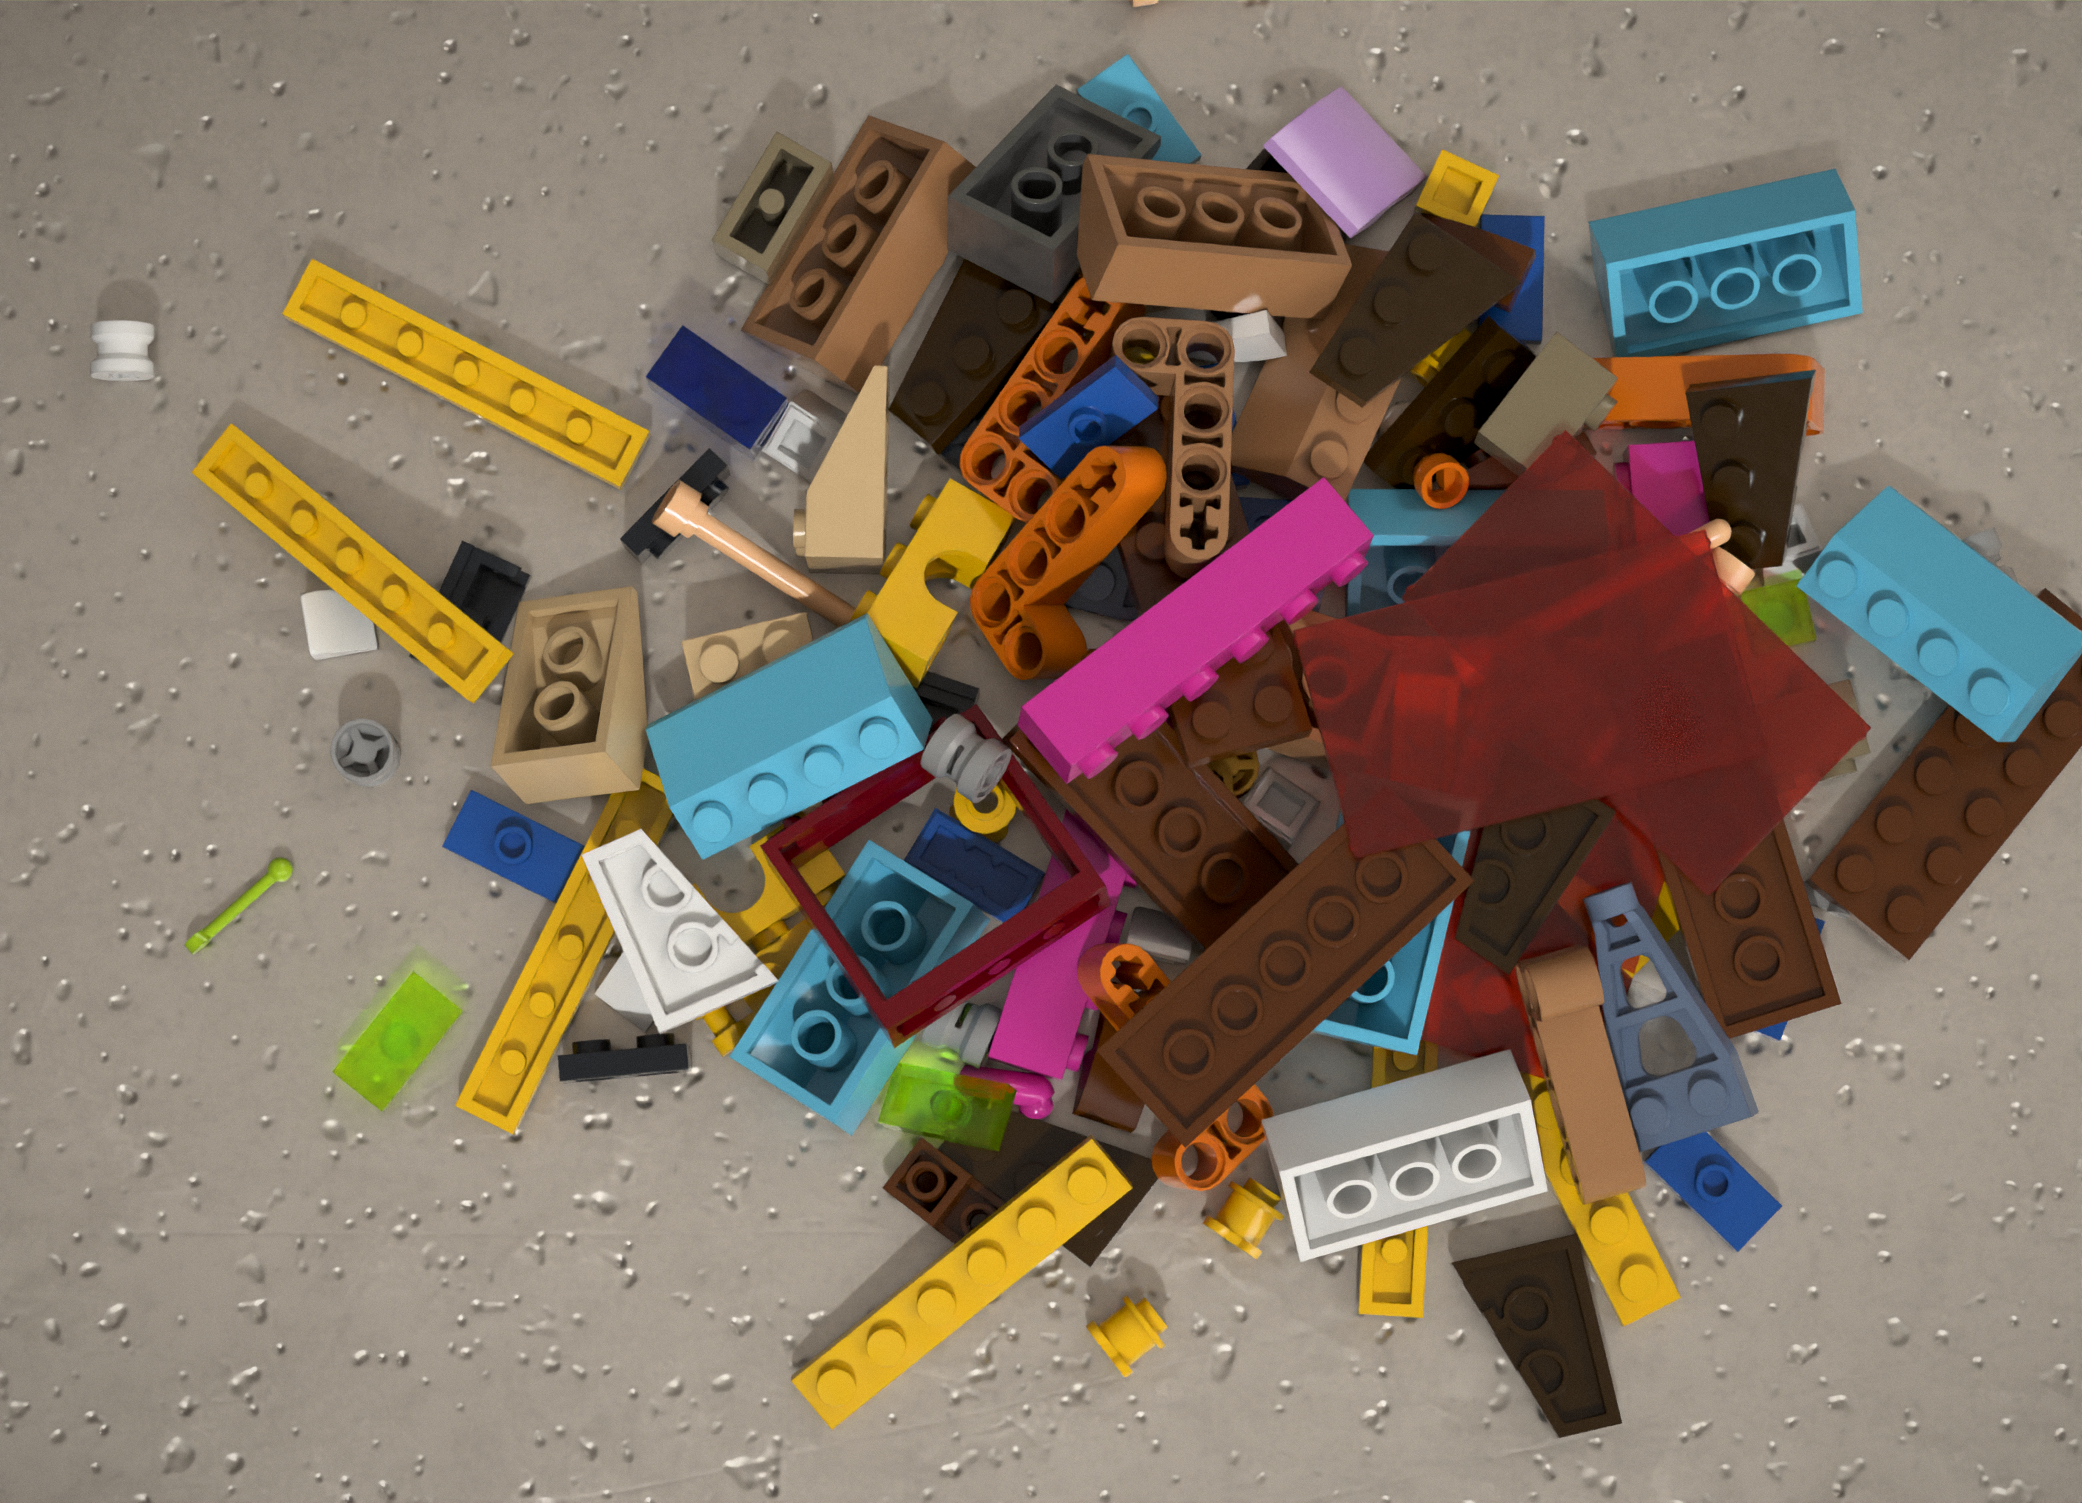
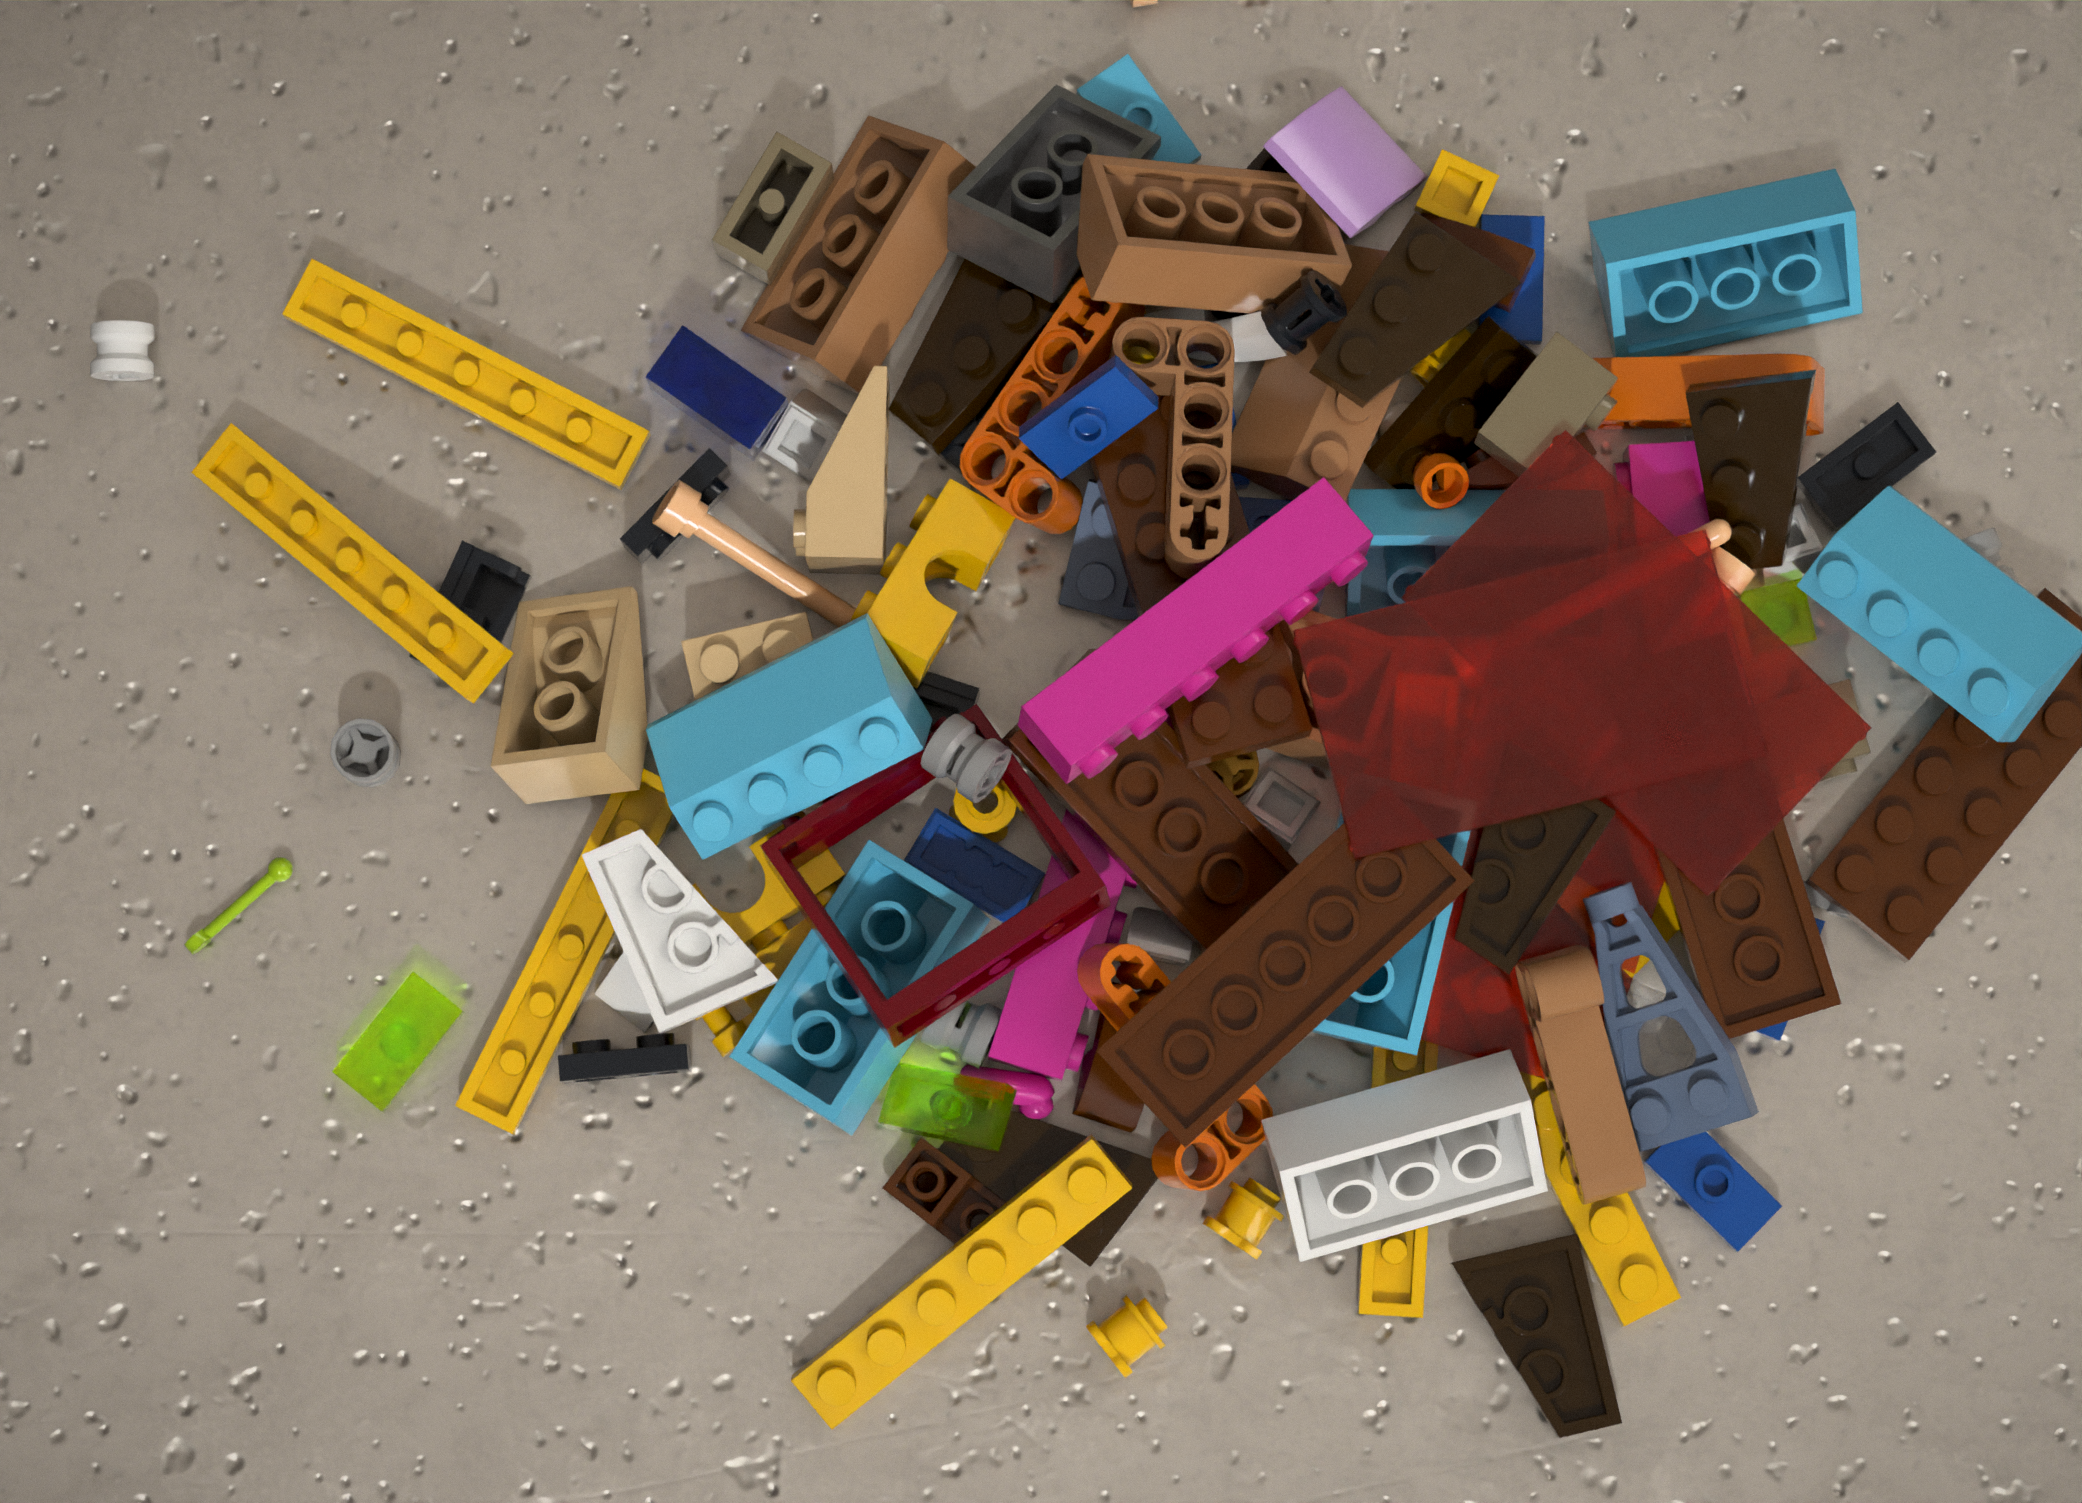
(335, 626): white slope -> none
(513, 846): blue plate -> none
(1026, 586): orange beam -> none
(1290, 328): none -> black bush
(1865, 466): none -> black plate

